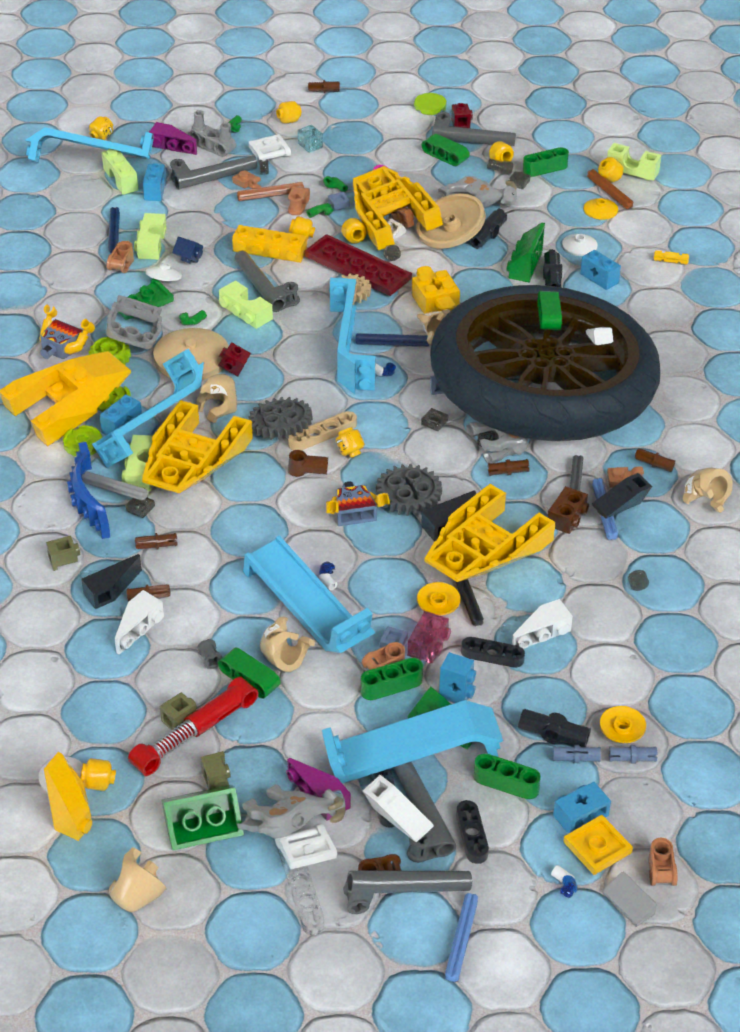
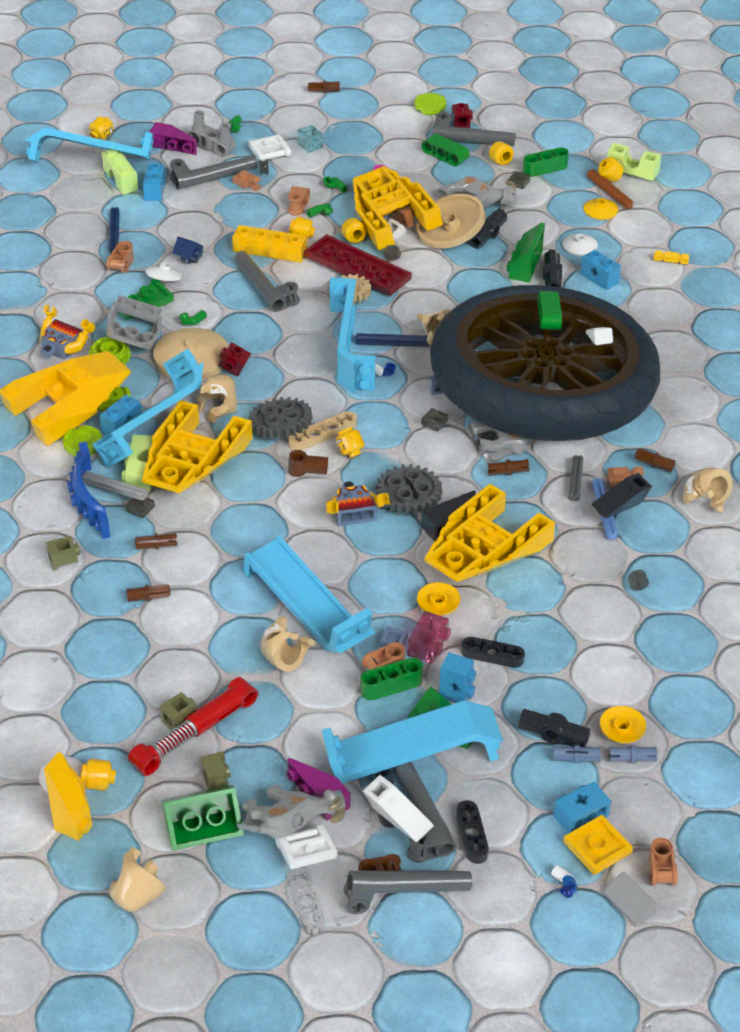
(110, 582): black slope -> none
(139, 616): white slope -> none
(149, 236): yellowish green arch -> none
(208, 651): dark grey bush -> none
(240, 664): green beam -> none
(253, 312): yellowish green arch -> none
(267, 191): axle -> none
(288, 112): yellow head -> none
(325, 575): arm -> none
(339, 201): sand blue plate -> none
(434, 290): yellow brick -> none
(461, 937): medium blue axle -> none
(470, 602): black axle -> none
(503, 166): clear smoke pin -> none
(507, 776): green beam -> none
(545, 623): white slope -> none
(568, 509): reddish brown brick -> none

